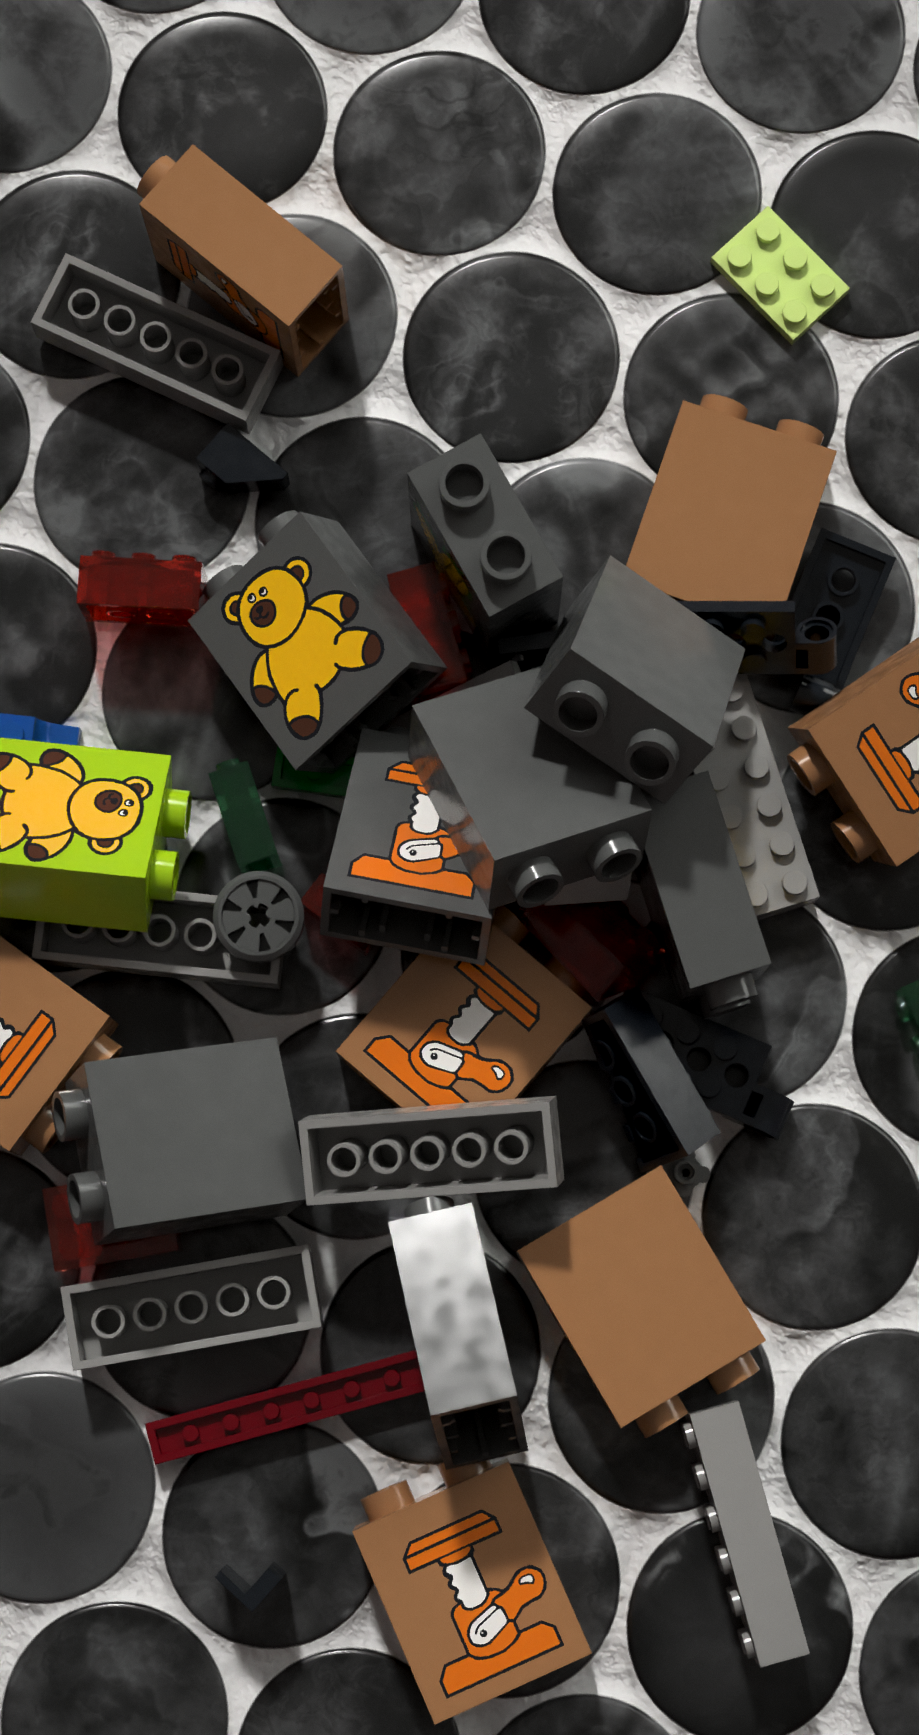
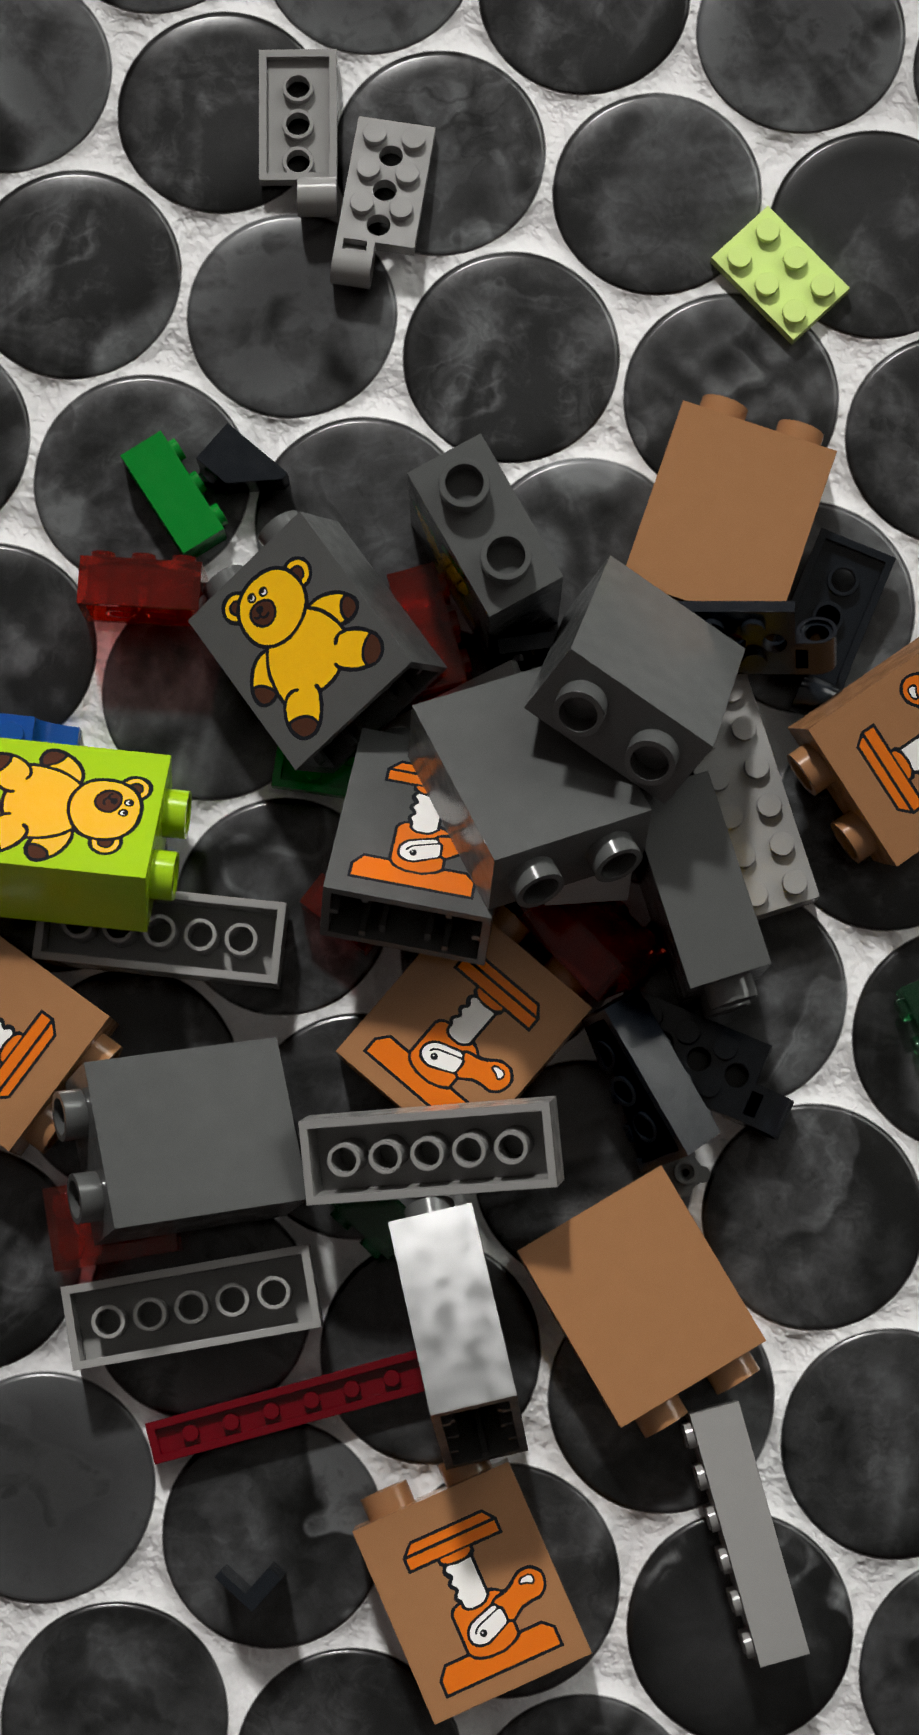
(157, 343): light grey brick -> none
(175, 495): none -> green brick
(234, 923): dark grey wheel -> none
(243, 257): medium nougat brick -> none
(244, 816): clear green brick -> none
(319, 144): none -> light grey hinge
(354, 245): none -> light grey hinge
(372, 1221): none -> clear green brick

